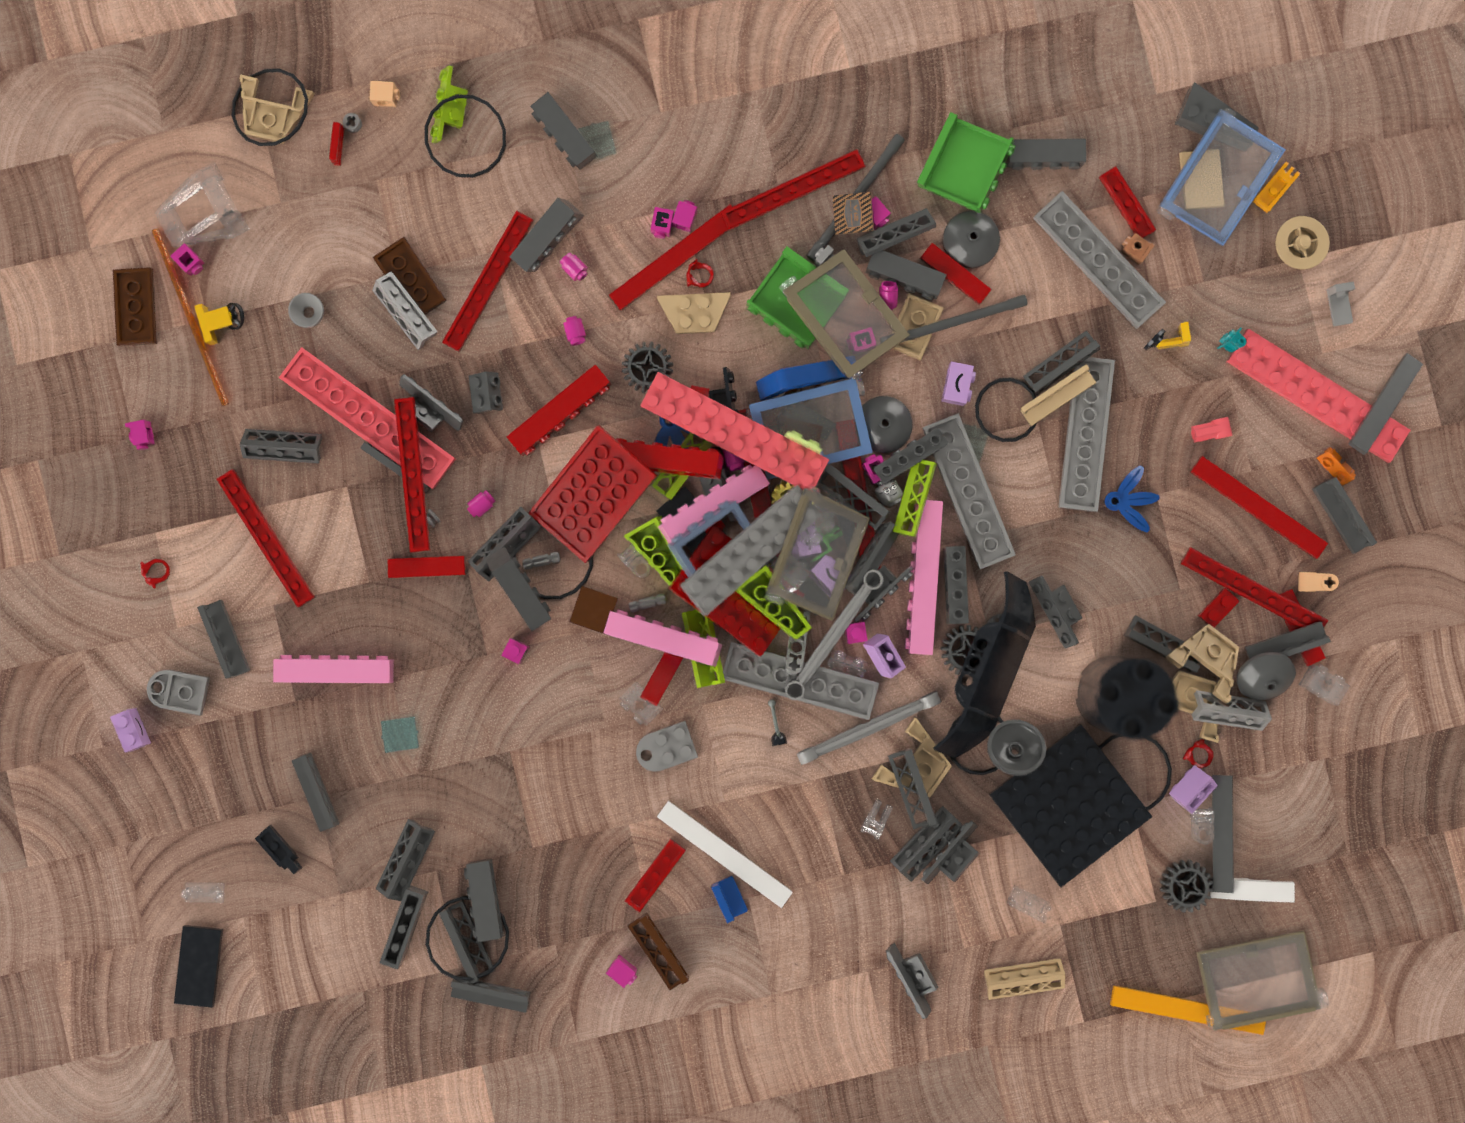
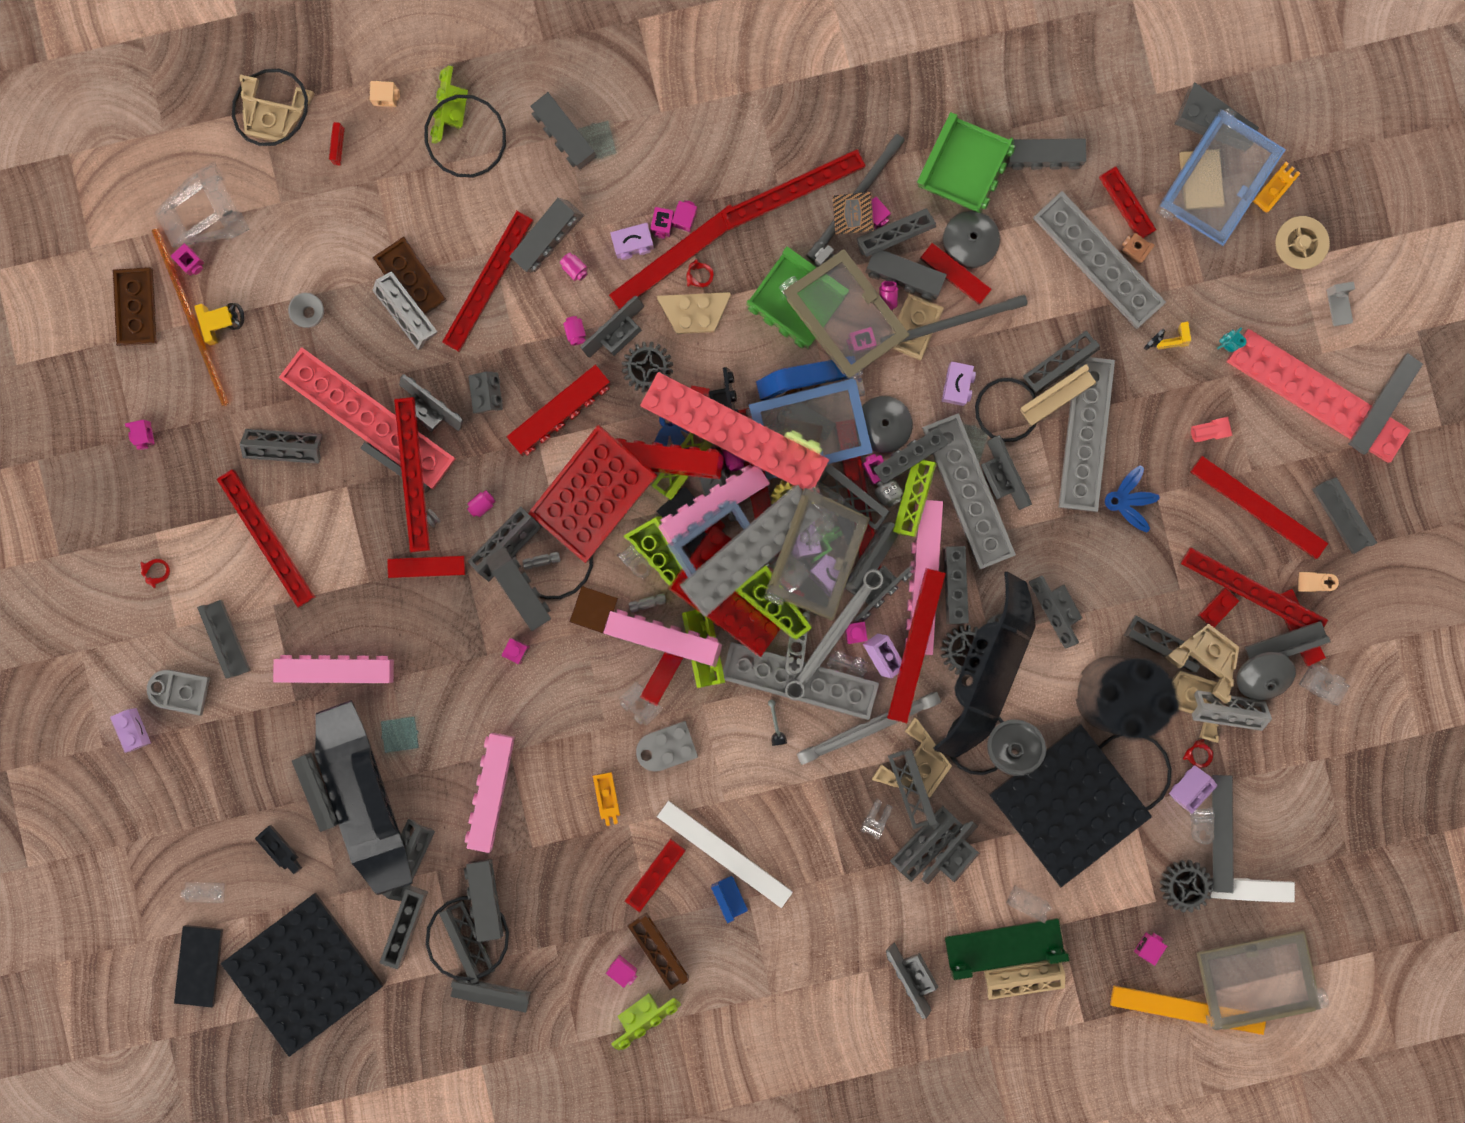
(302, 974): none -> black plate
(358, 122): light grey bush -> none
(360, 799): none -> black piece
(490, 792): none -> bright pink brick
(606, 797): none -> light orange hinge
(616, 331): none -> dark grey bracket
(632, 241): none -> lavender brick
(641, 1017): none -> lime bracket
(916, 645): none -> red tile
(1003, 474): none -> dark grey bracket
(1005, 947): none -> dark green bracket
(1150, 948): none -> dark pink brick
(1331, 462): orange hinge -> none

